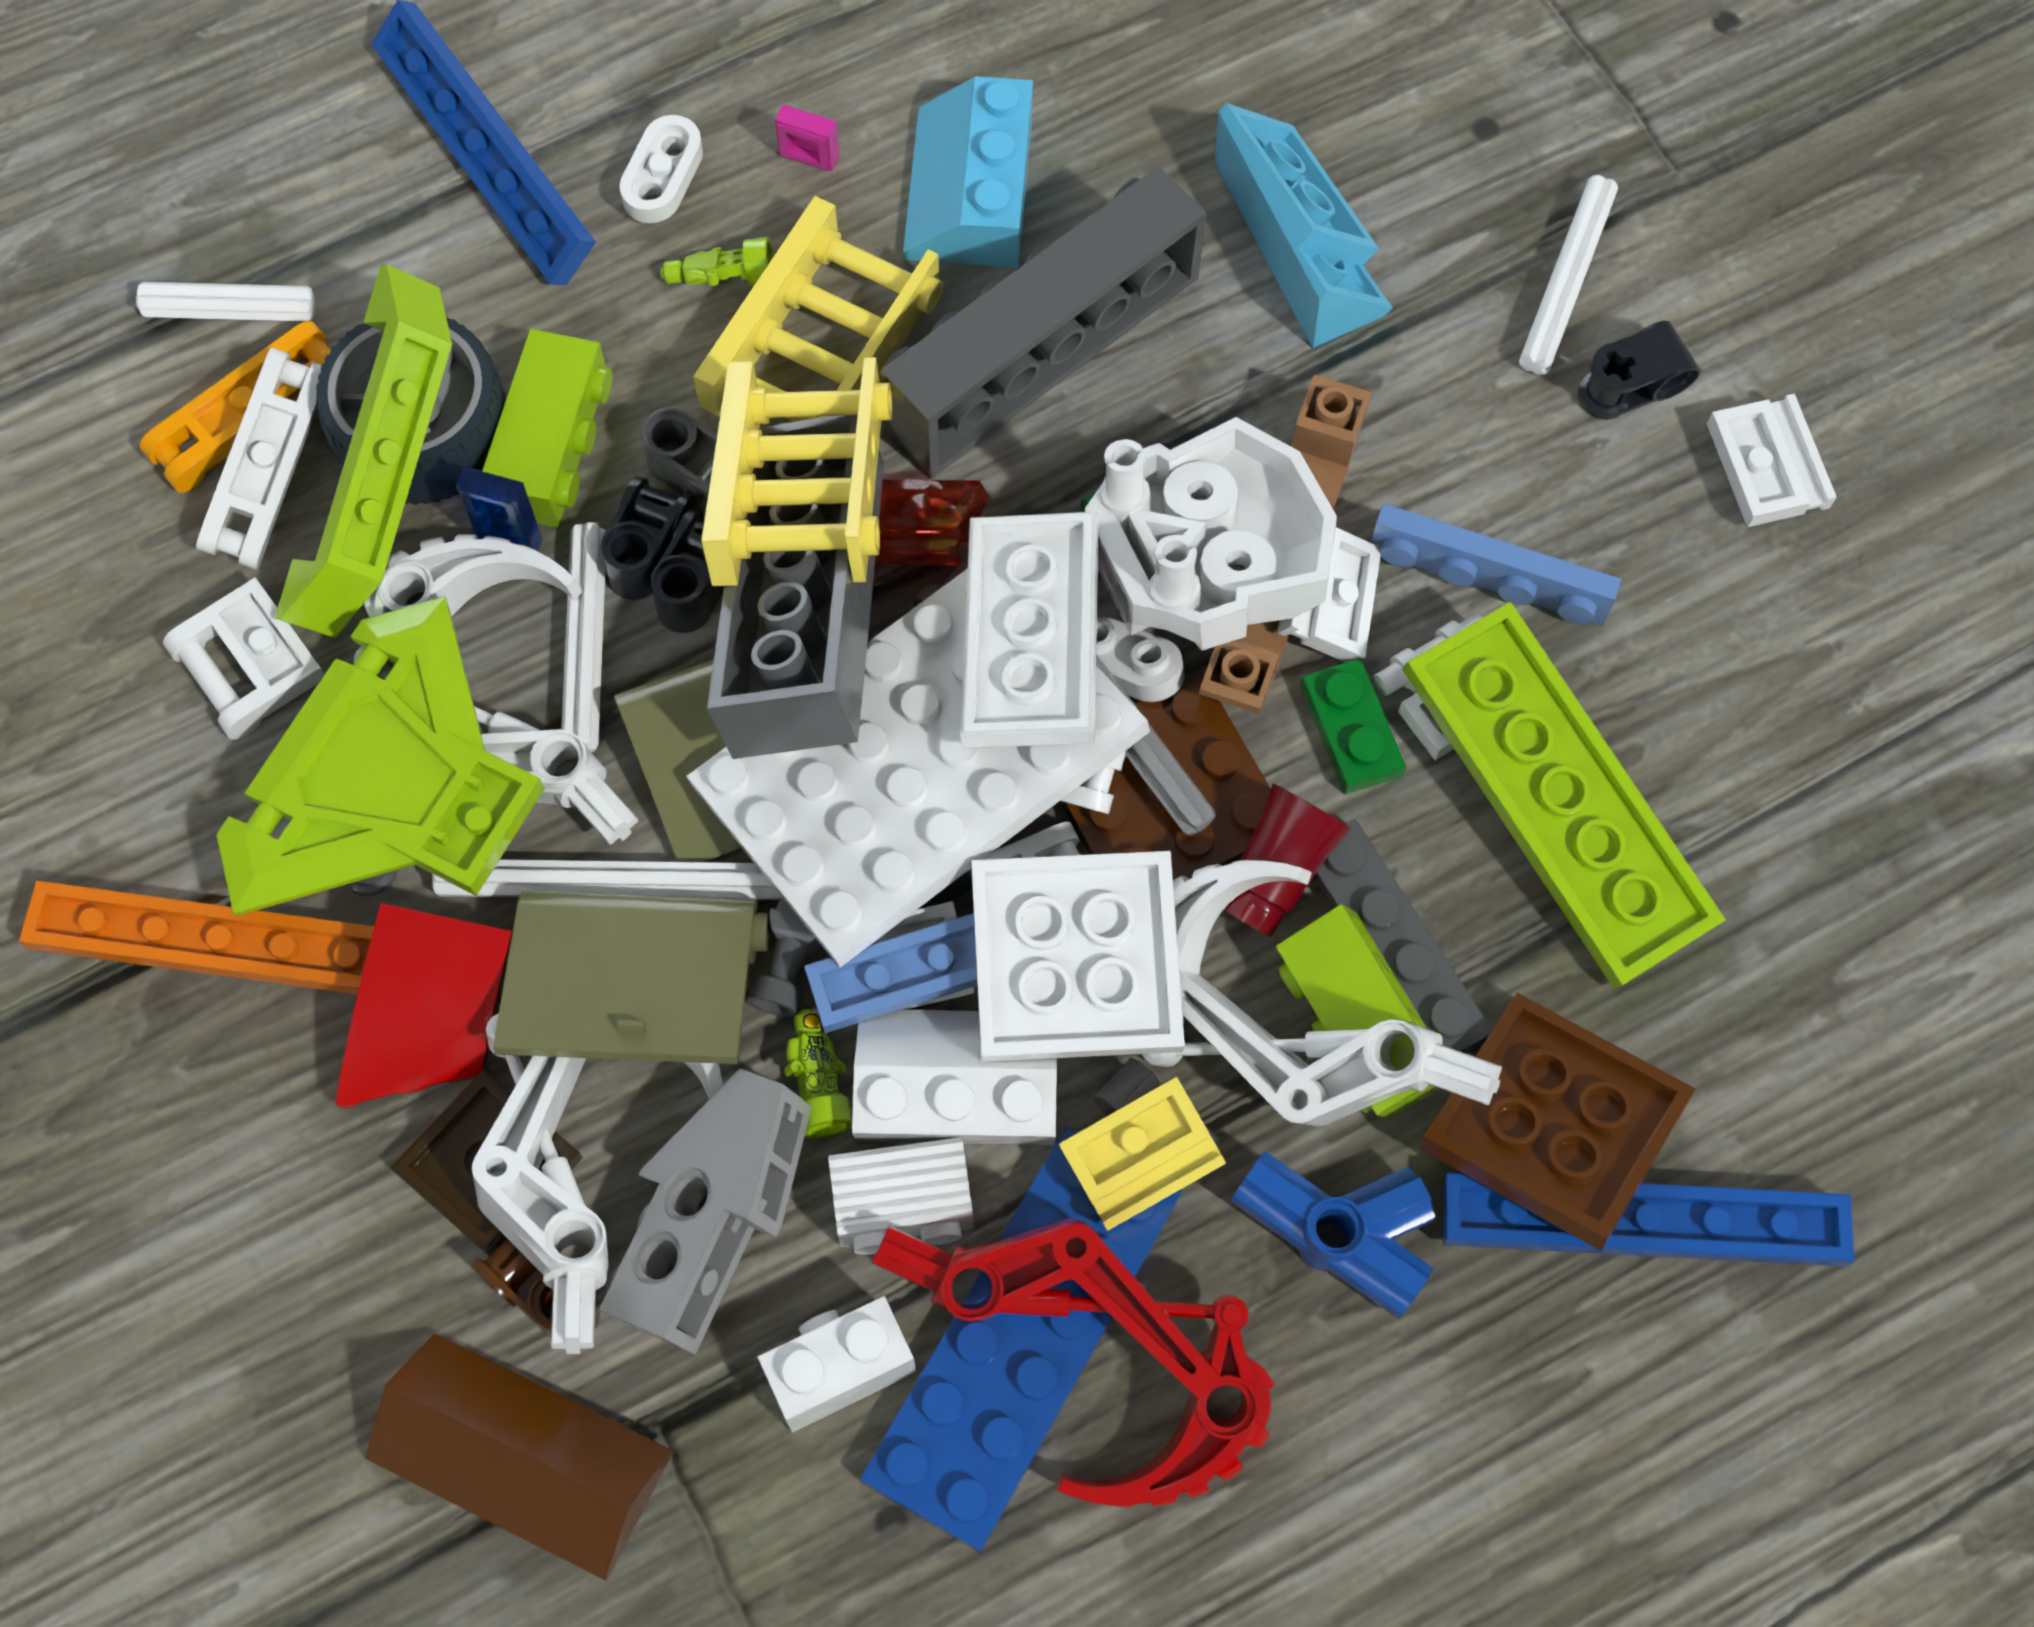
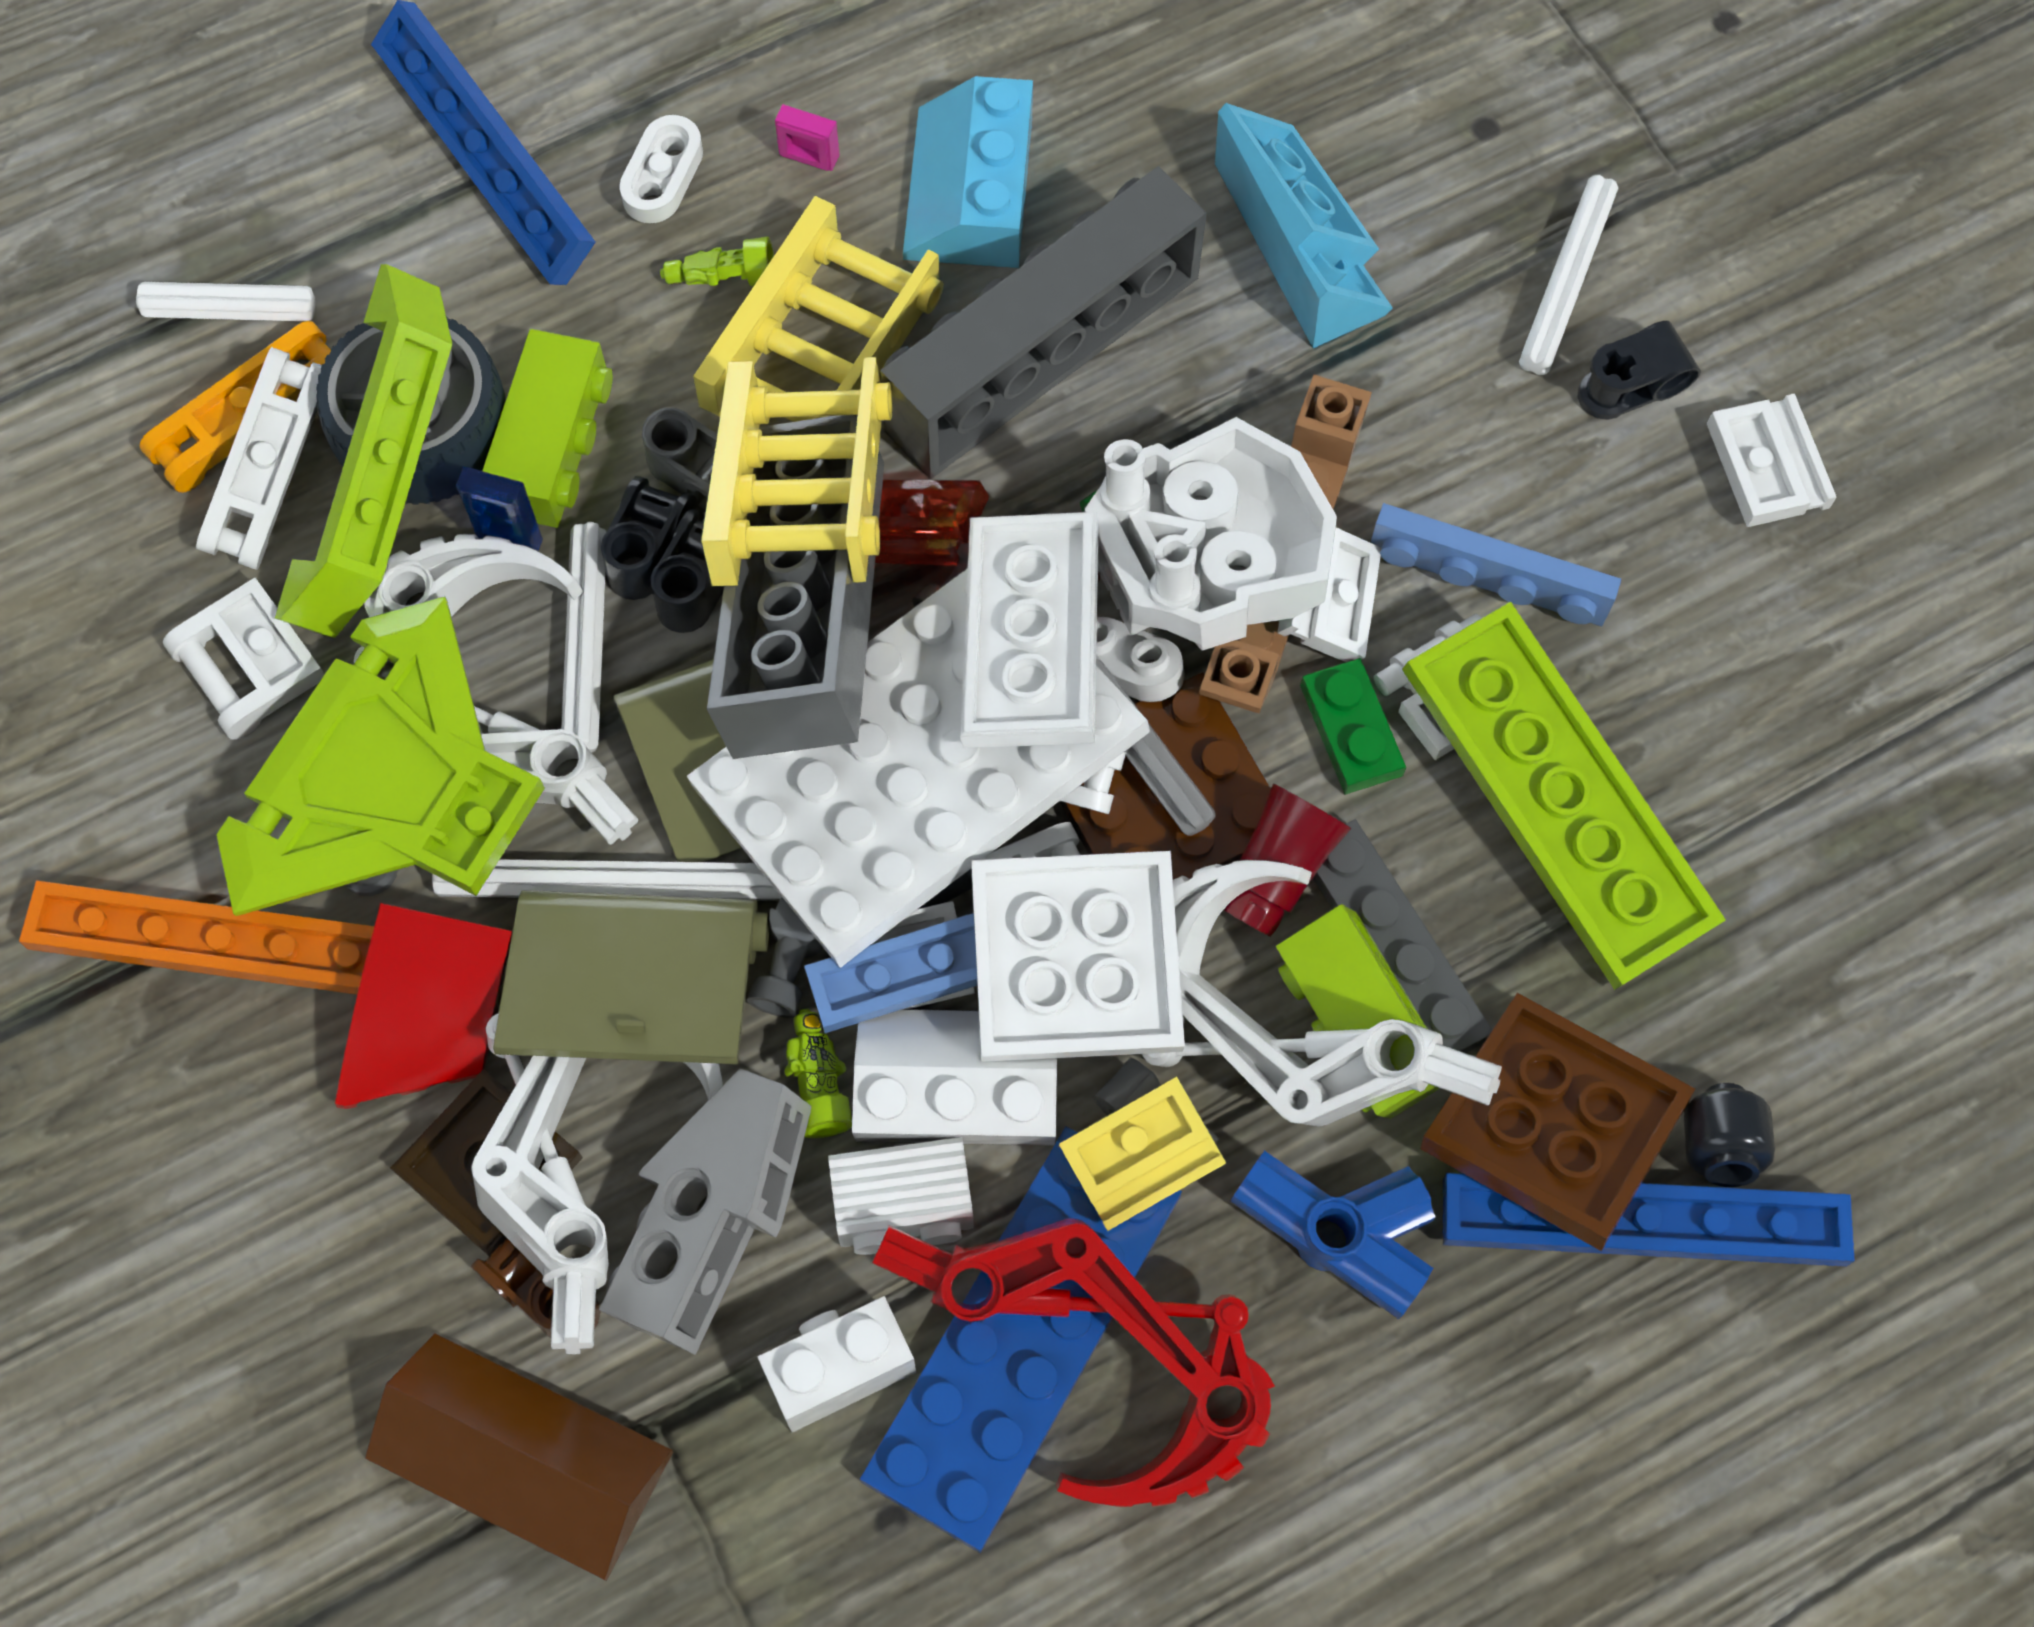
(1729, 1135): none -> black head

